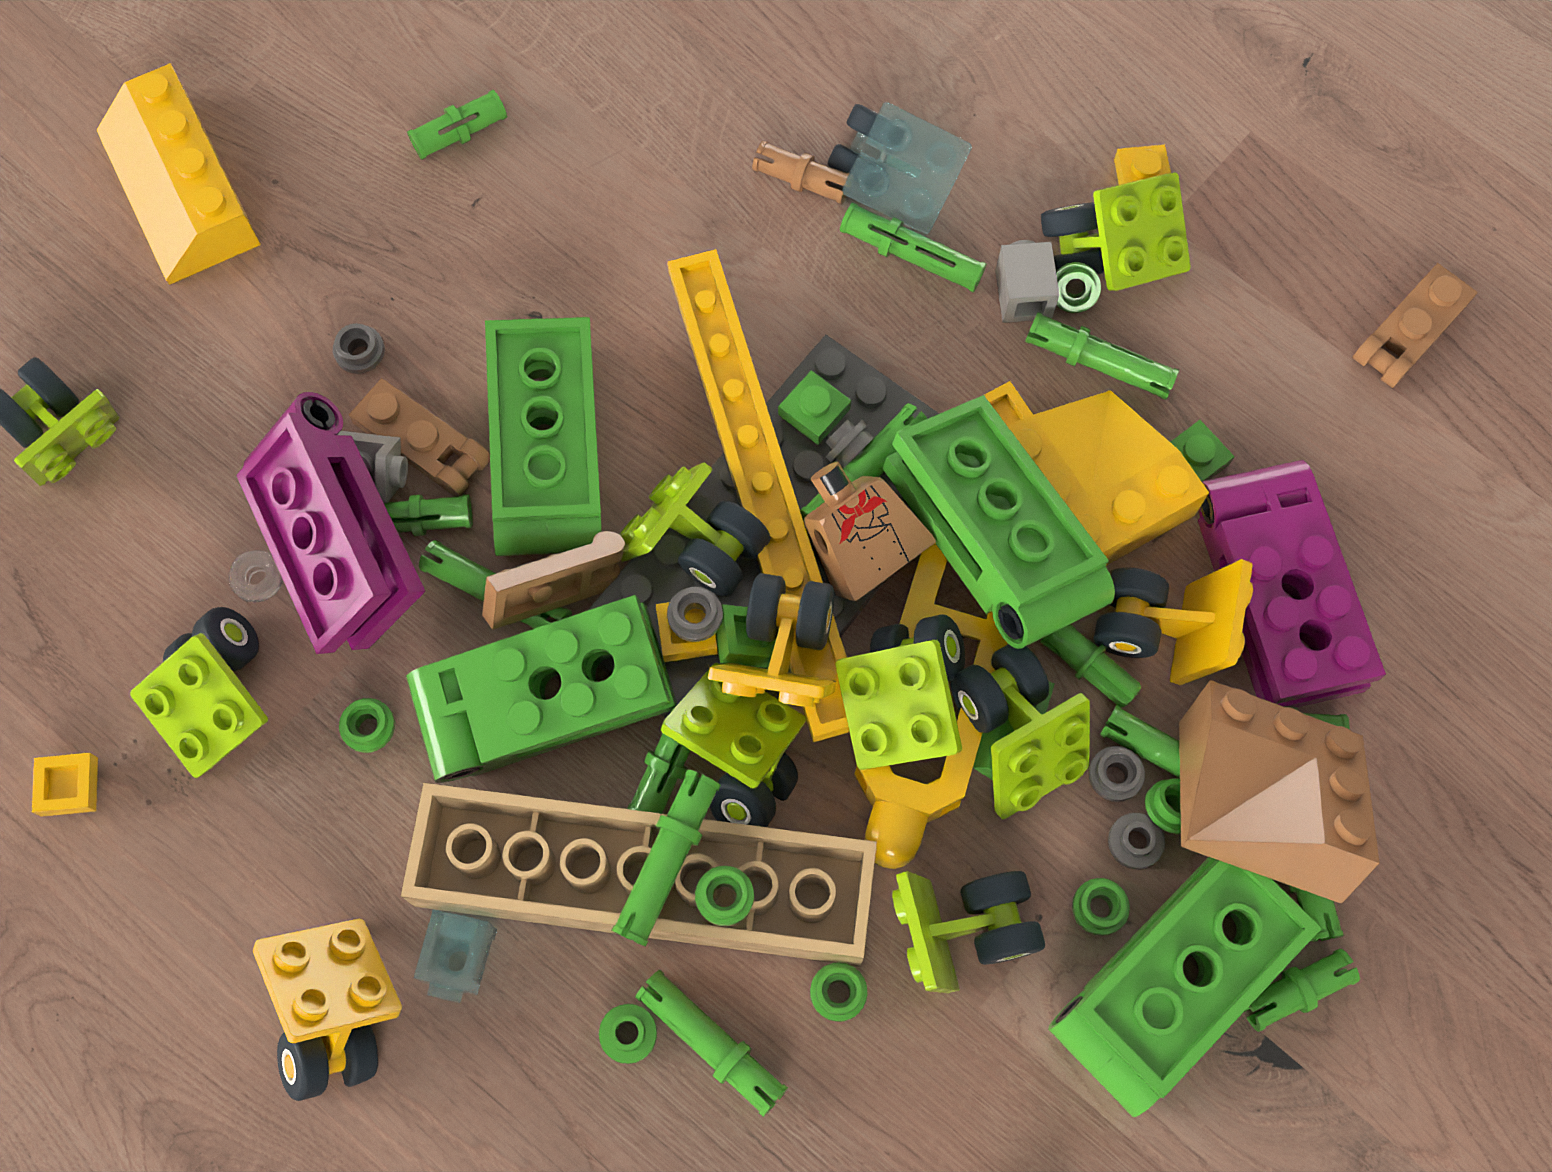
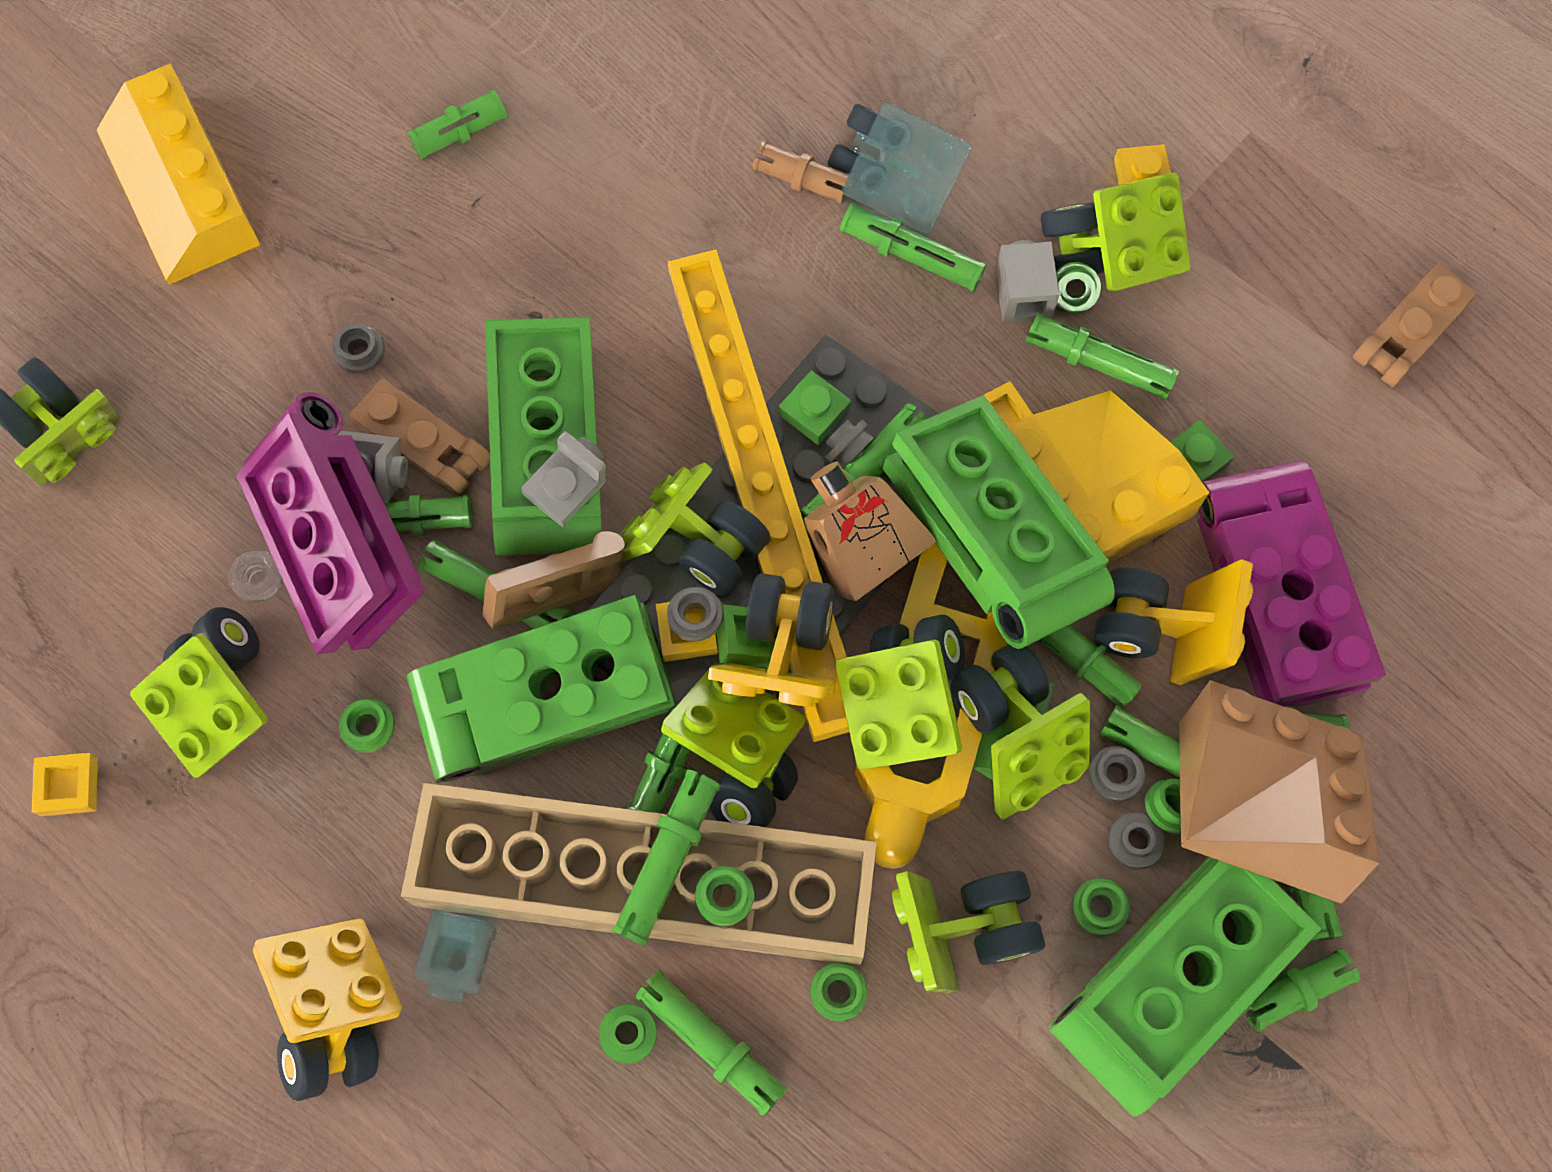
(567, 479): none -> light grey bracket

